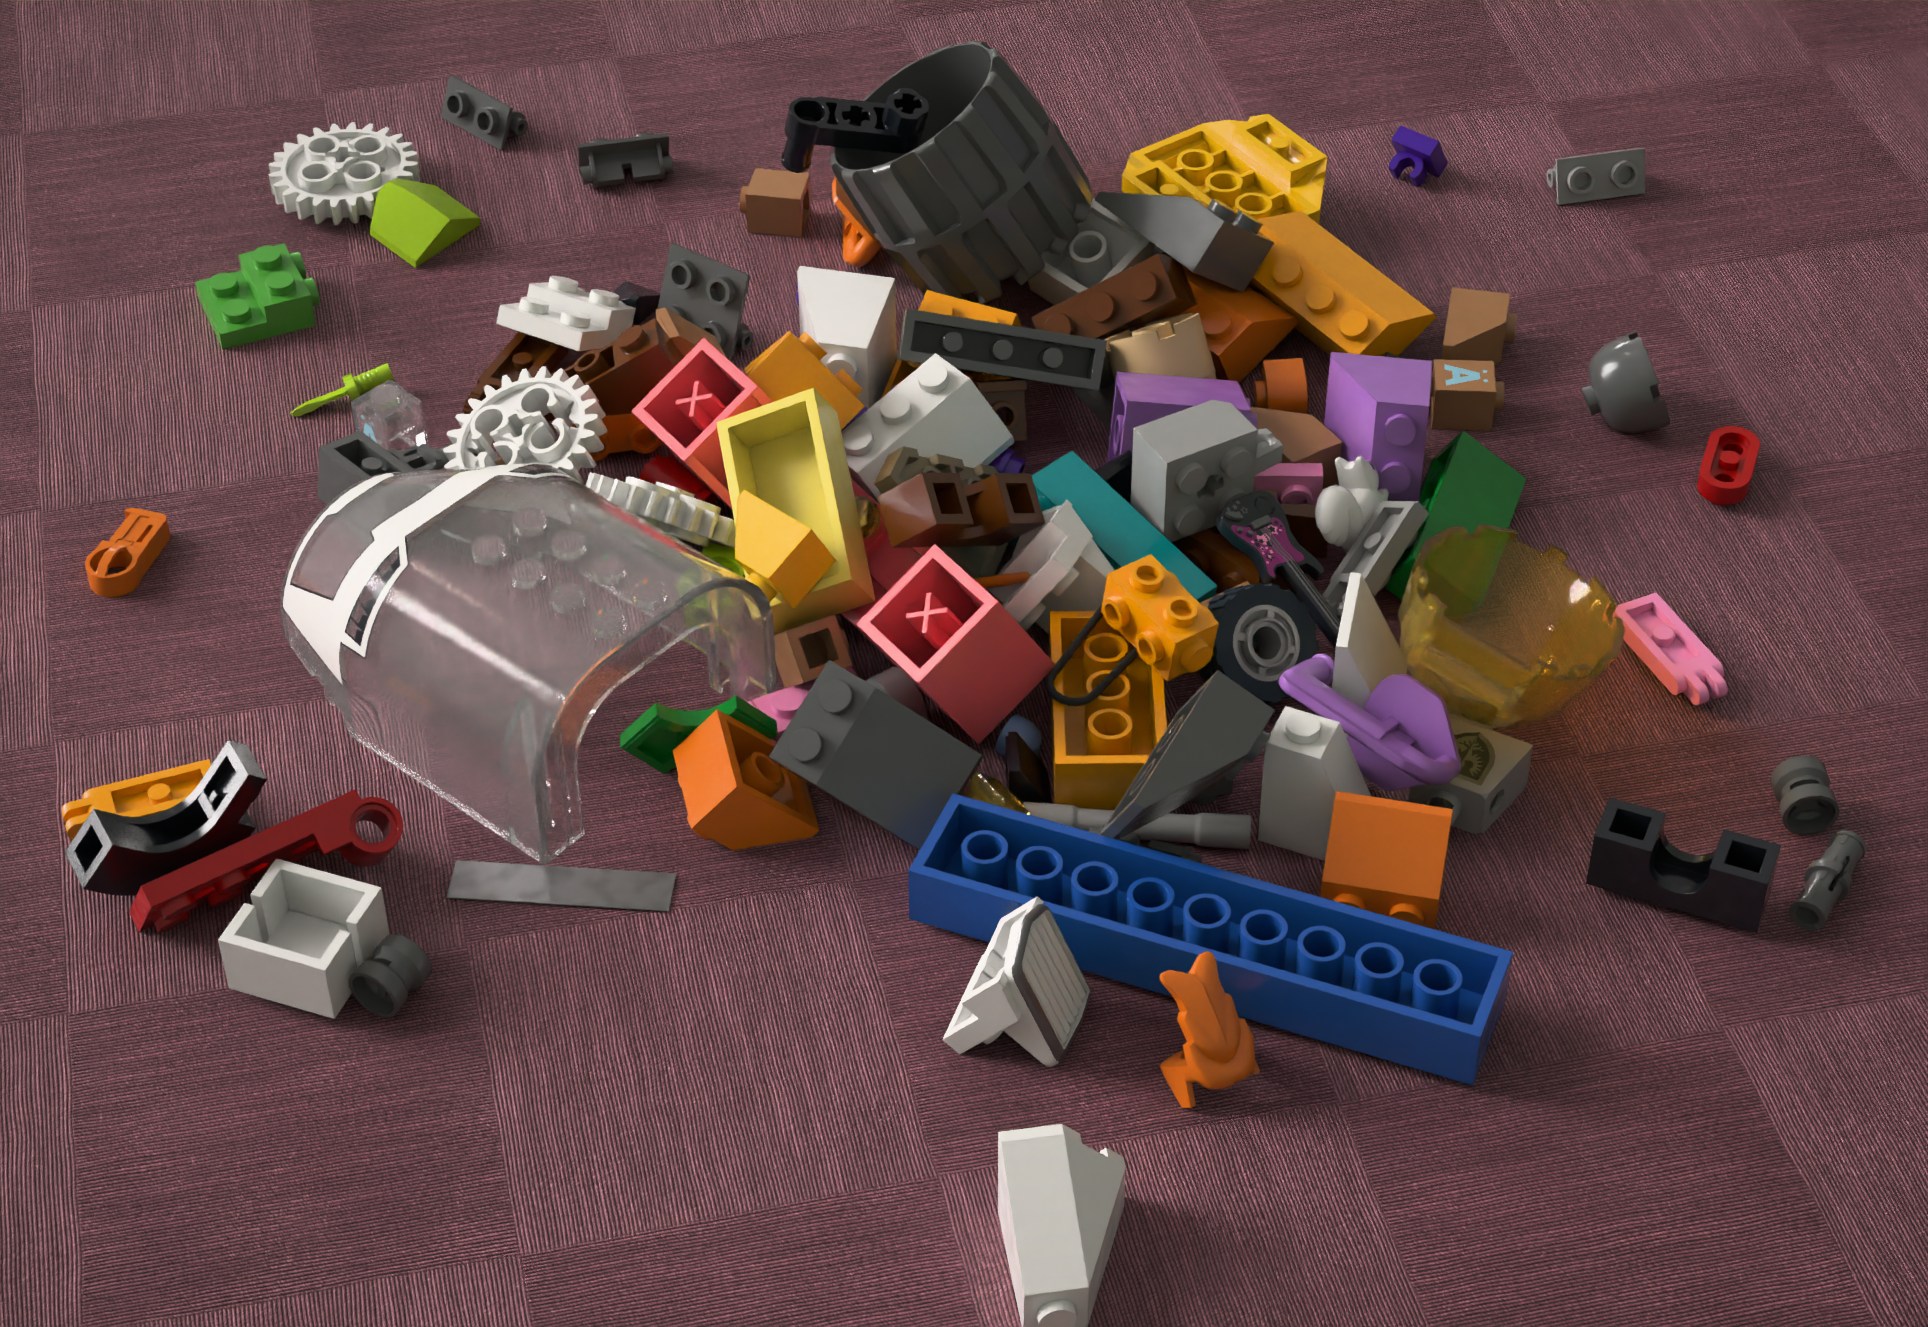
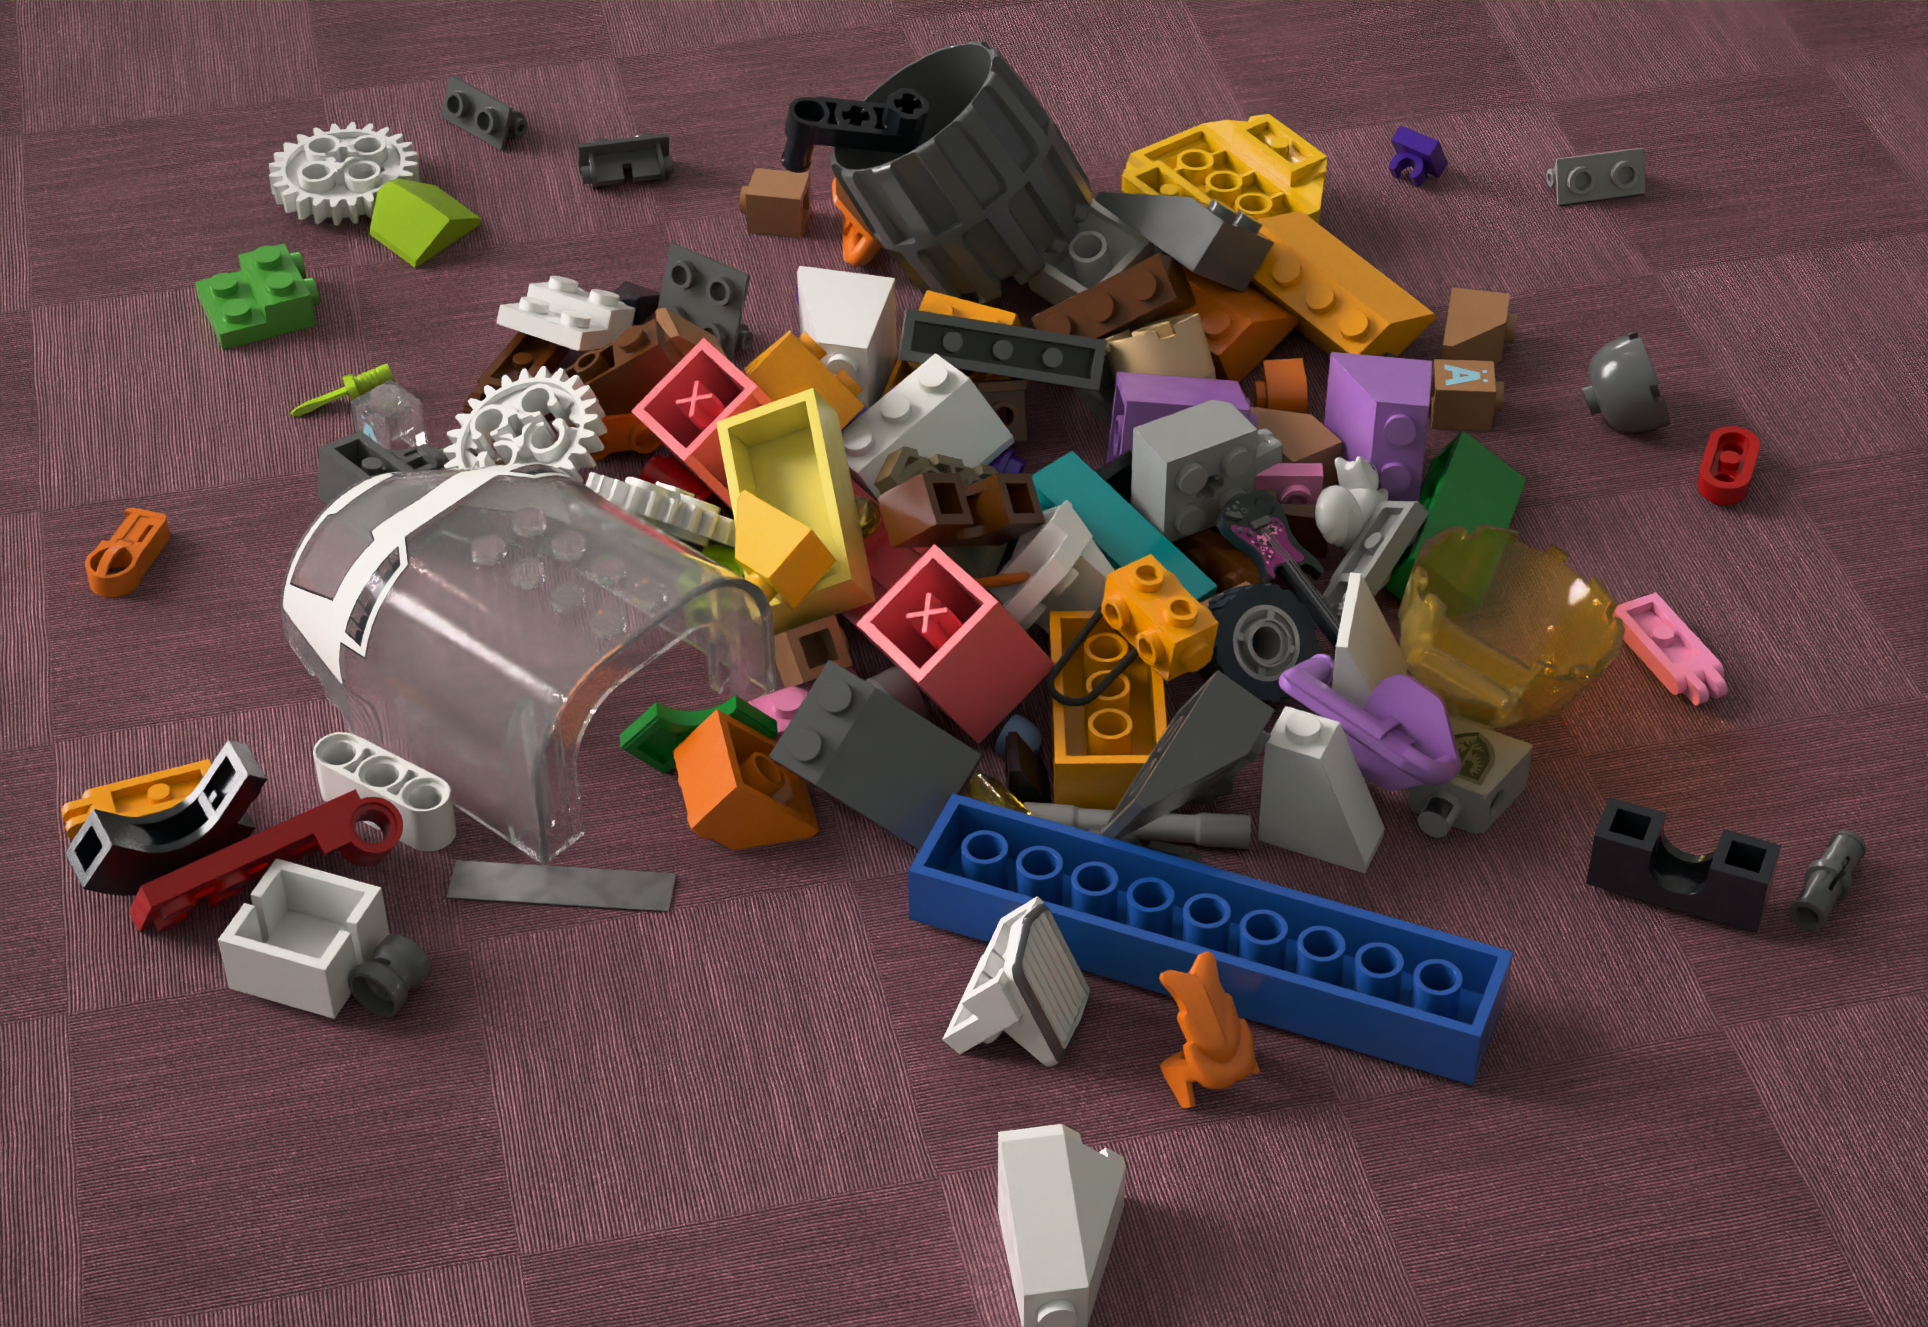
(422, 798): none -> white beam
(1387, 857): orange slope -> none
(1804, 795): dark grey wheel -> none

